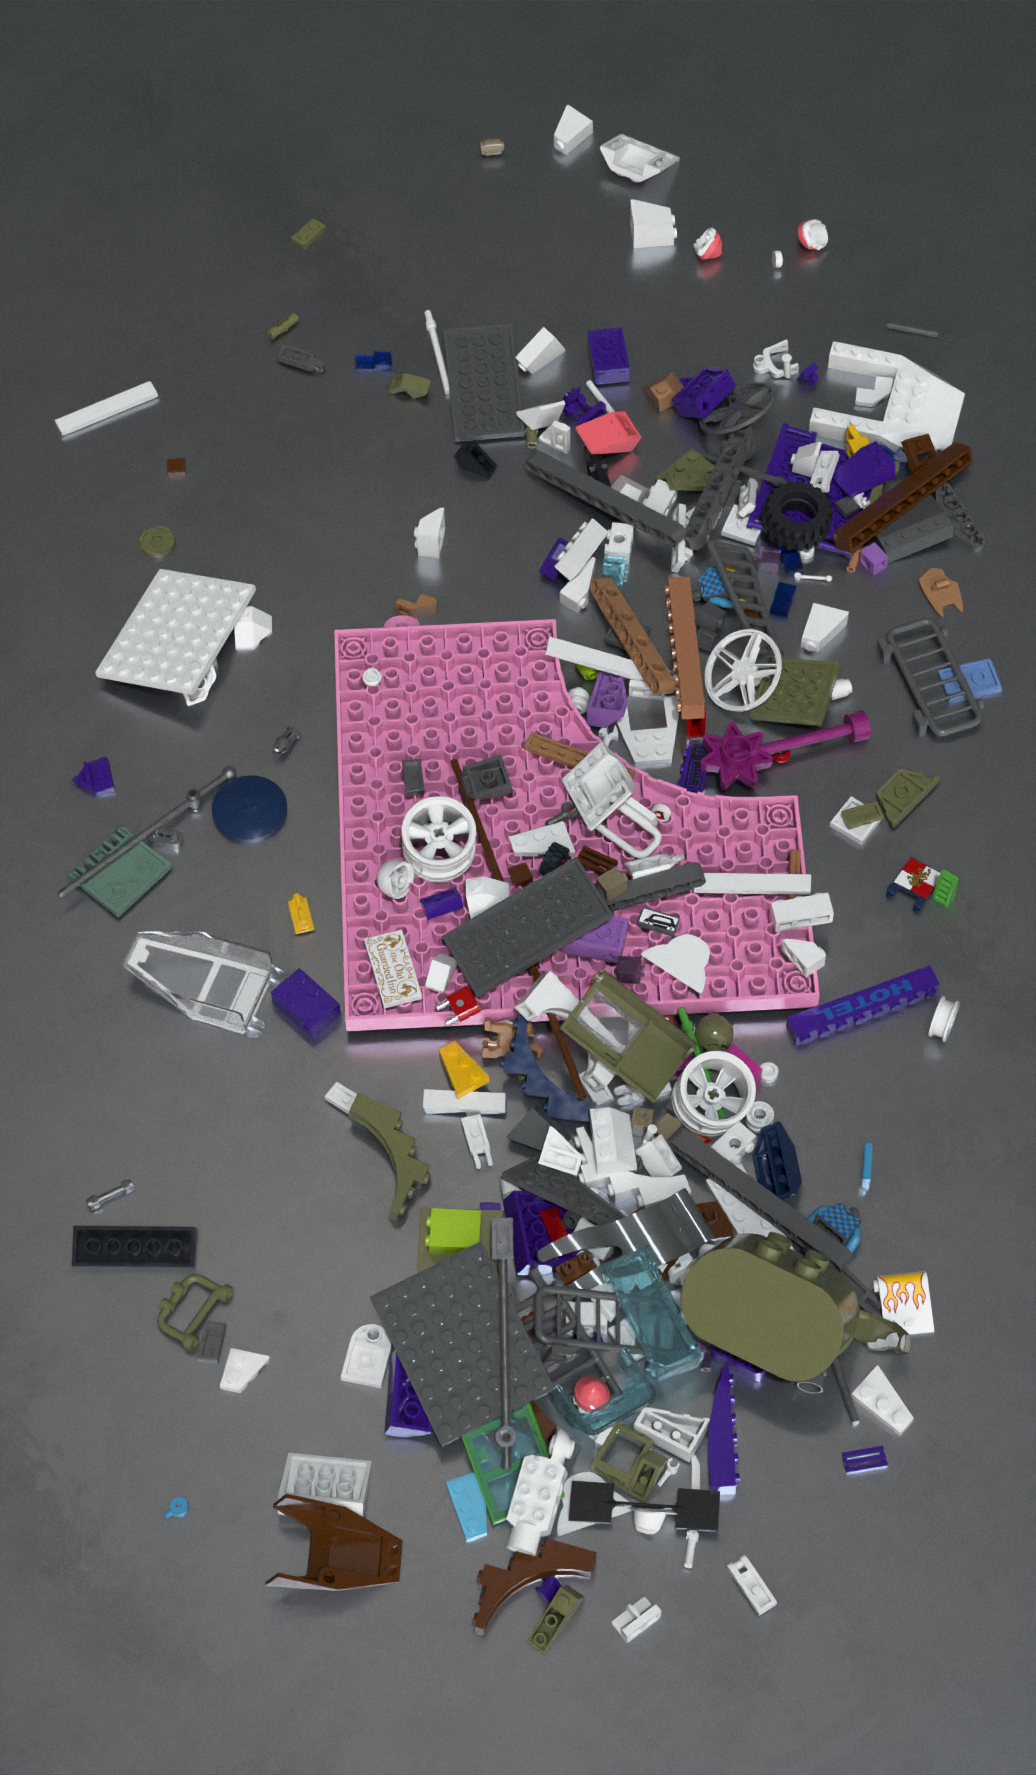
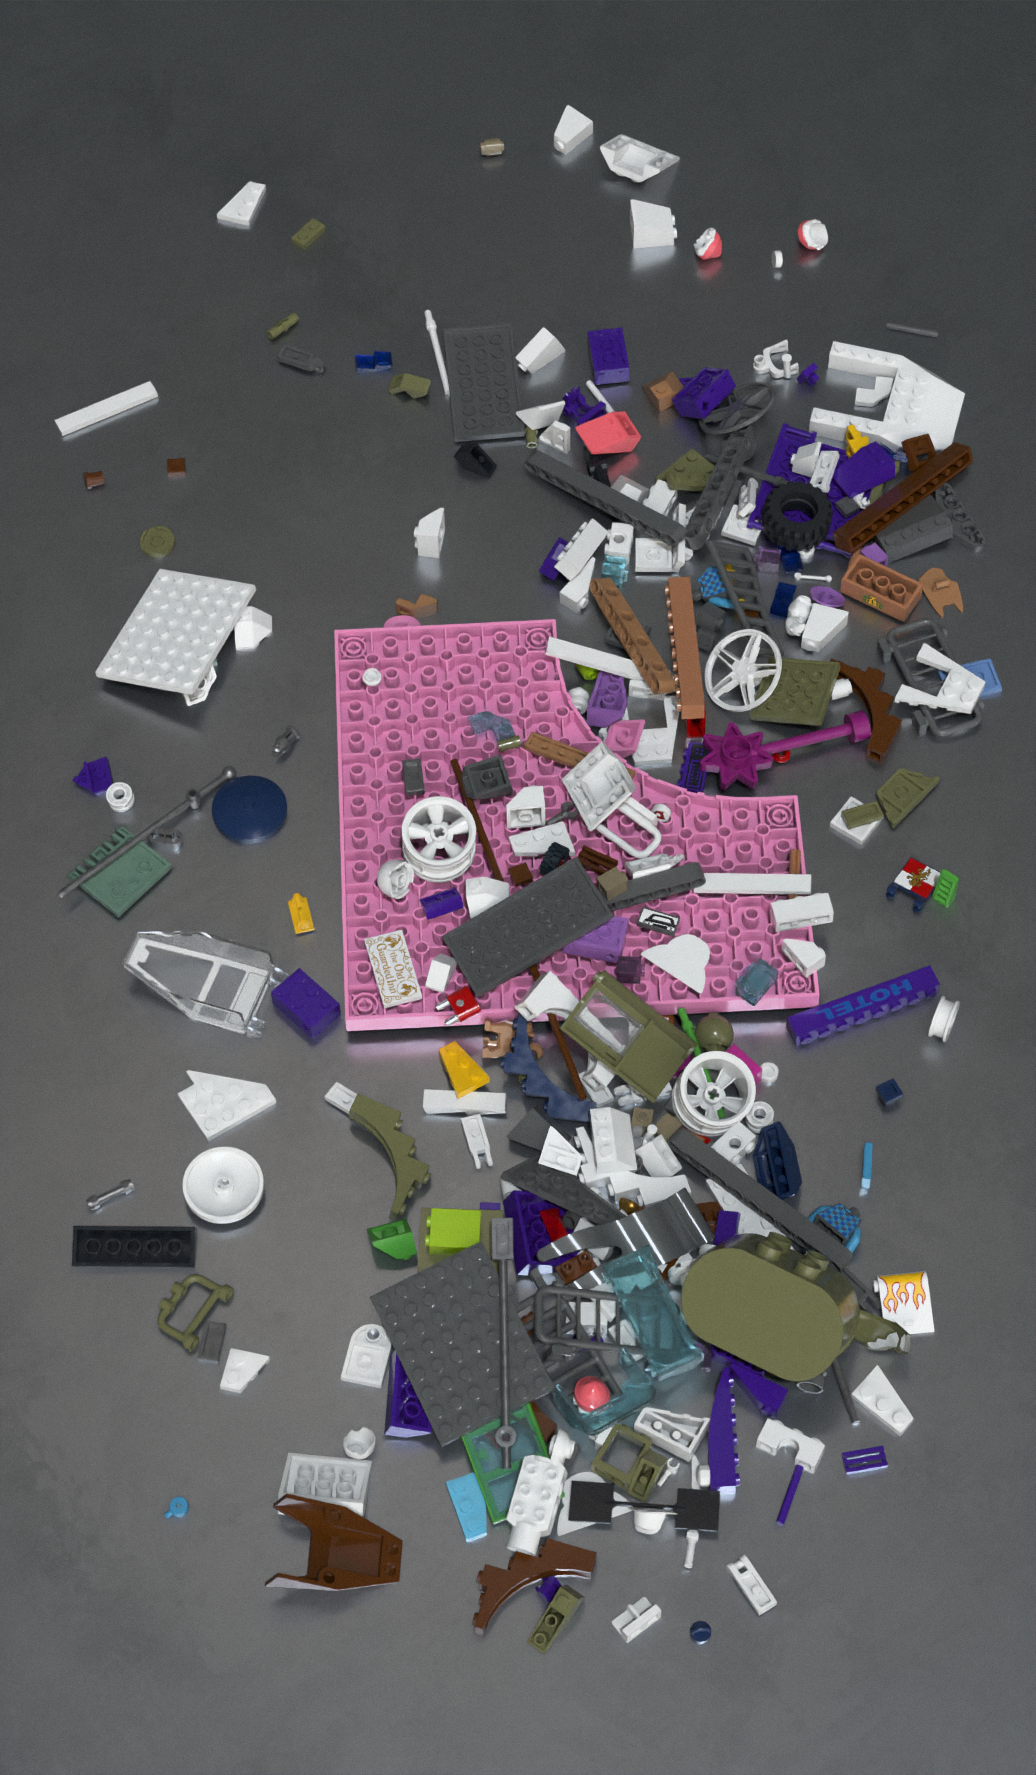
(93, 479): none -> reddish brown bush
(116, 790): none -> white wheel
(223, 1102): none -> white wing
(223, 1185): none -> white dish
(243, 204): none -> white wing
(359, 1443): none -> white hair
(394, 1239): none -> bright green slope
(486, 721): none -> clear light blue tile
(509, 743): none -> olive pin
(526, 808): none -> white slope
(624, 736): none -> bright pink slope
(628, 1205): none -> pearl gold piece
(652, 555): none -> white plate
(700, 1632): none -> dark blue tile
(703, 1476): none -> white tile
(727, 1225): none -> dark purple tile
(756, 981): none -> clear light blue brick
(763, 1393): none -> dark purple slope
(776, 1435): none -> white arch
(789, 1495): none -> dark purple bar
(797, 615): none -> white animal
(827, 596): none -> medium lavender dish
(878, 705): none -> reddish brown arch
(881, 588): none -> nougat brick
(889, 1092): none -> dark blue tile
(958, 692): none -> white wing

